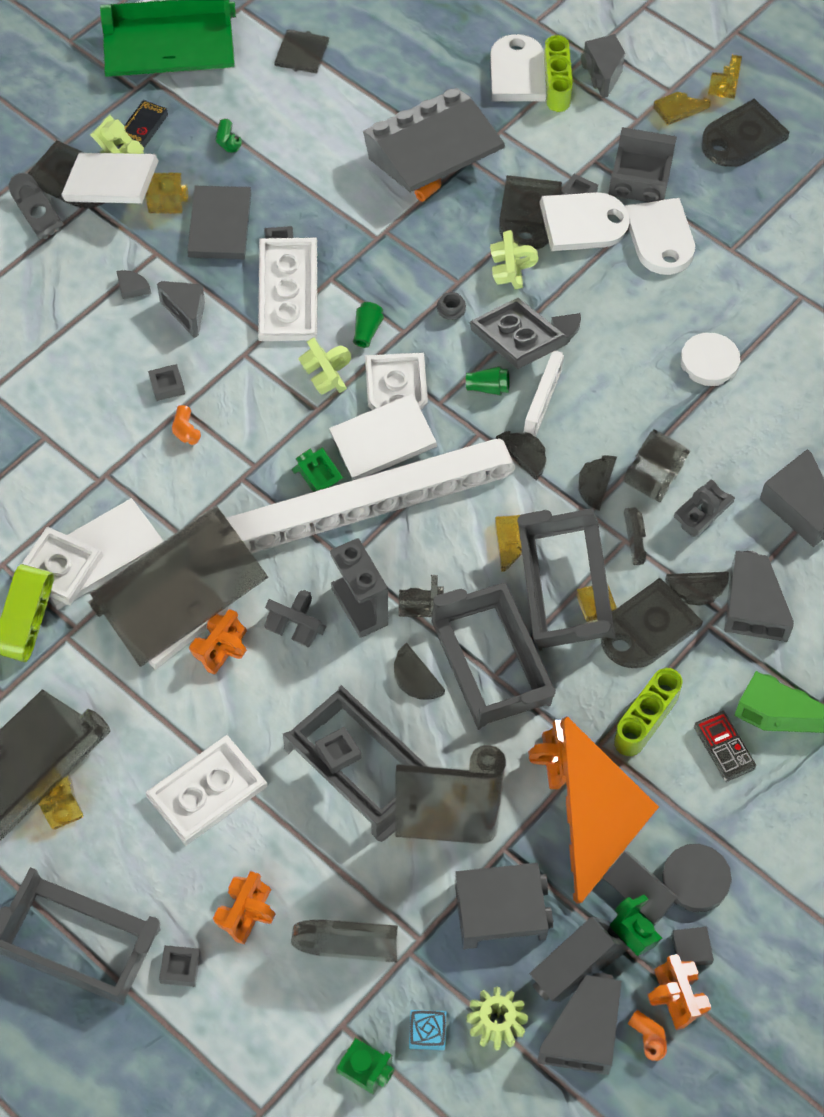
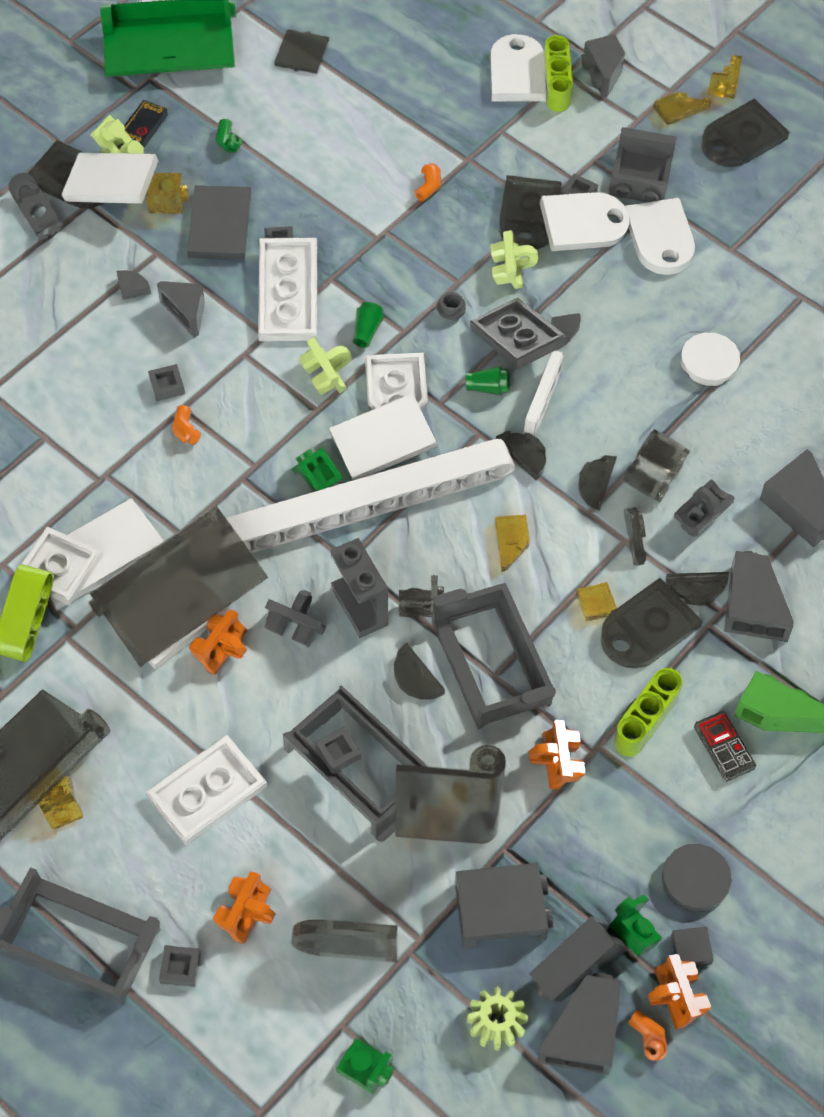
(427, 1030): tile -> none
(431, 139): dark grey slope -> none
(542, 525): dark grey piece -> none
(601, 806): orange tile -> none
(633, 880): dark grey tile -> none

